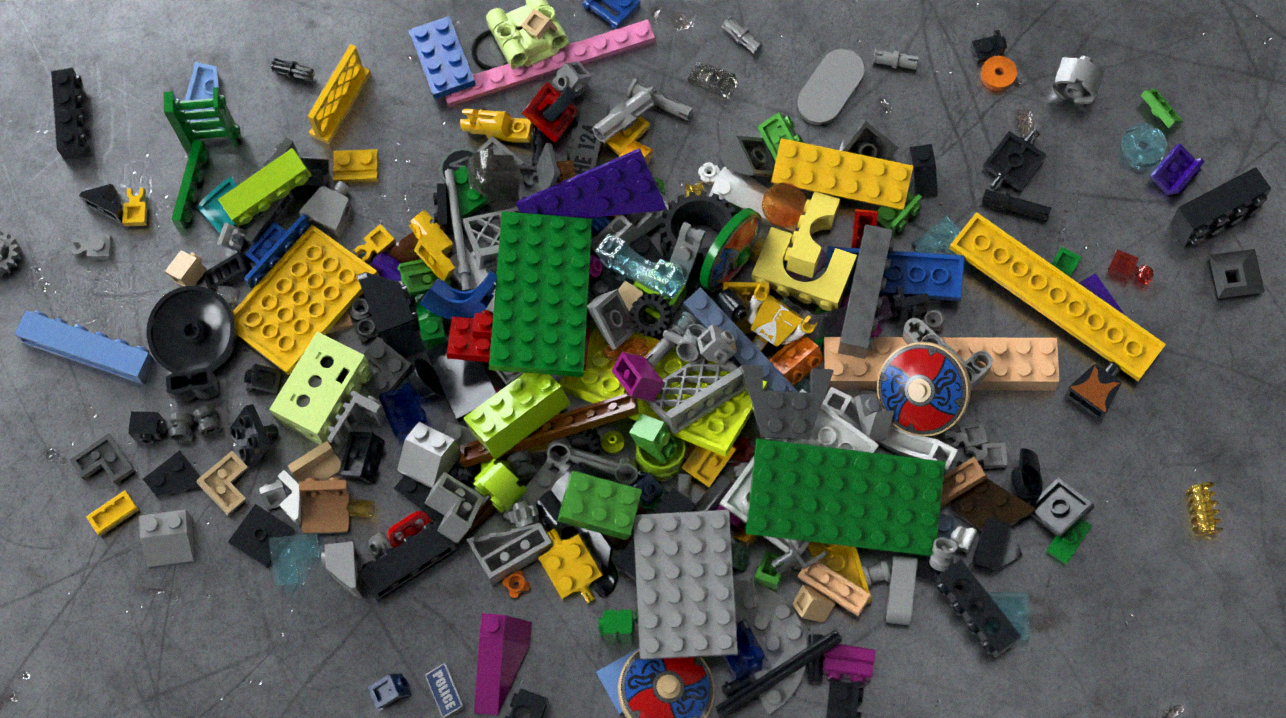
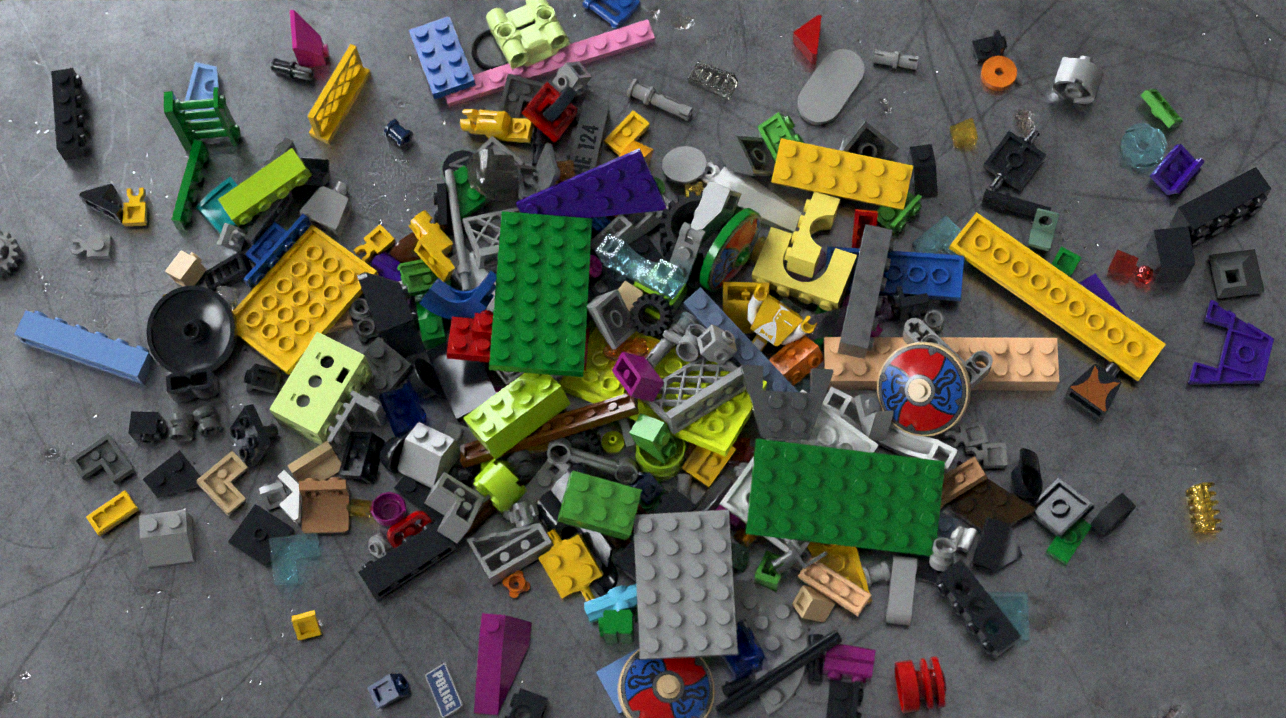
(306, 625): none -> yellow plate
(307, 43): none -> dark pink slope
(343, 564): light grey slope -> none
(355, 166): yellow plate -> none
(388, 509): none -> magenta hair
(391, 453): none -> black cap
(398, 133): none -> dark blue bush
(516, 92): none -> dark grey plate
(537, 24): tan panel -> none
(617, 599): none -> medium azure piece
(623, 116): light grey piece -> none
(625, 428): none -> light grey tile
(684, 164): none -> light grey piece
(714, 208): none -> slope
(733, 305): black brick -> none
(742, 35): light grey pin -> none
(783, 204): clear orange dish -> none
(807, 38): none -> red slope
(920, 684): none -> red wheel
(964, 133): none -> clear yellow slope
(1042, 235): none -> sand green bracket
(1113, 515): none -> black tyre
(1170, 254): none -> black piece
(1243, 353): none -> dark purple wing

